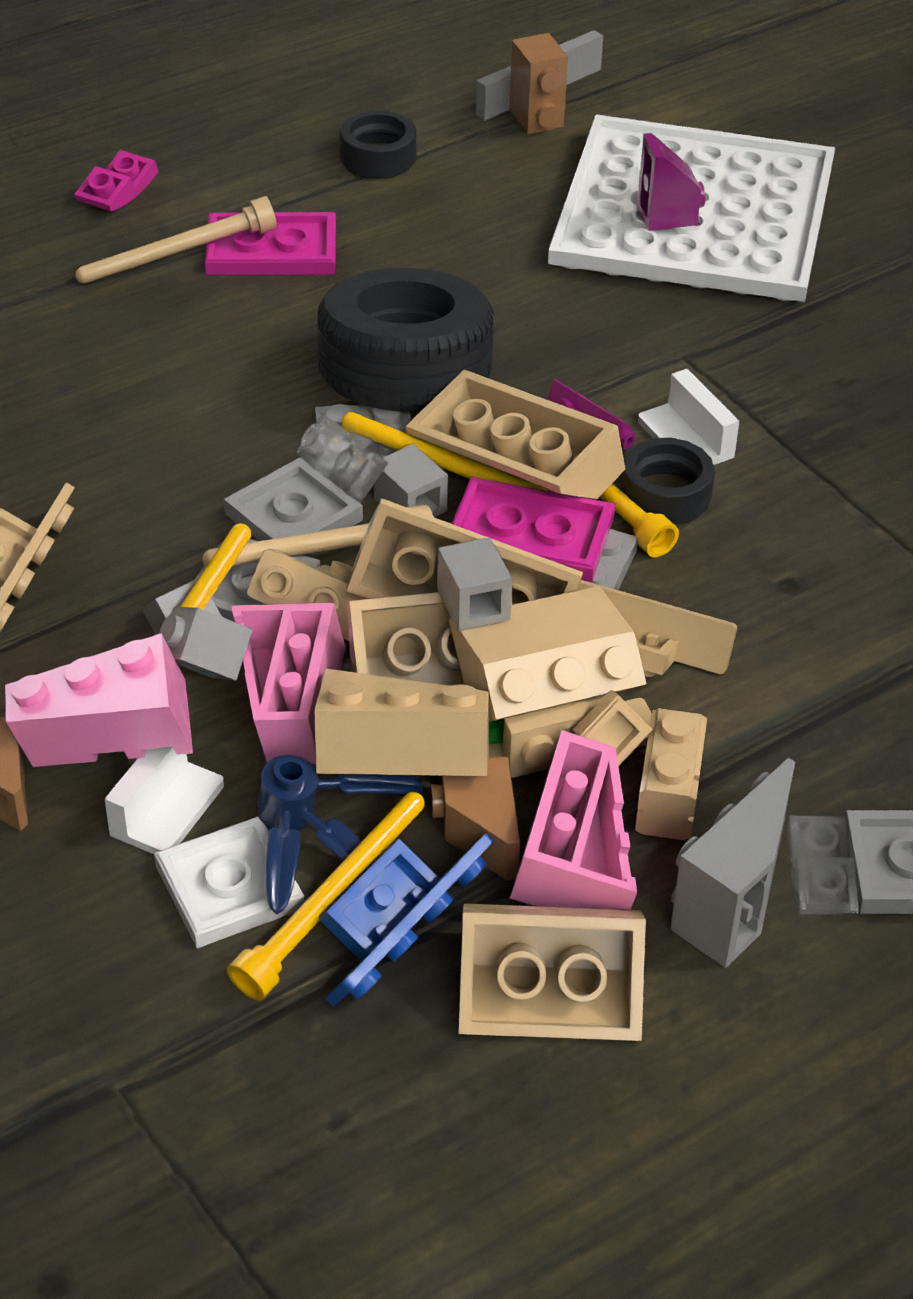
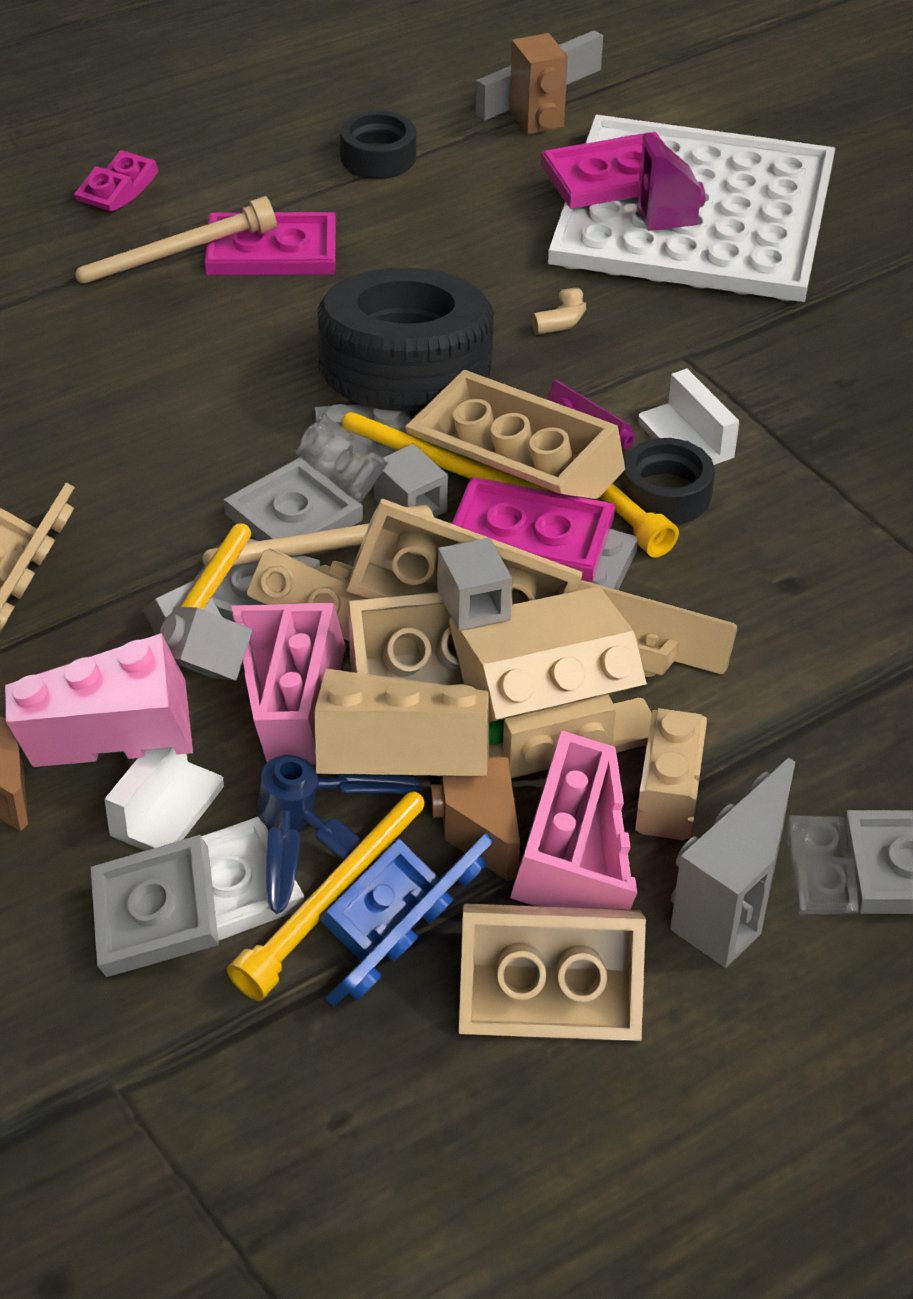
(153, 906): none -> light grey plate
(563, 317): none -> tan arm
(596, 170): none -> dark pink tile
(614, 724): tan tile -> none

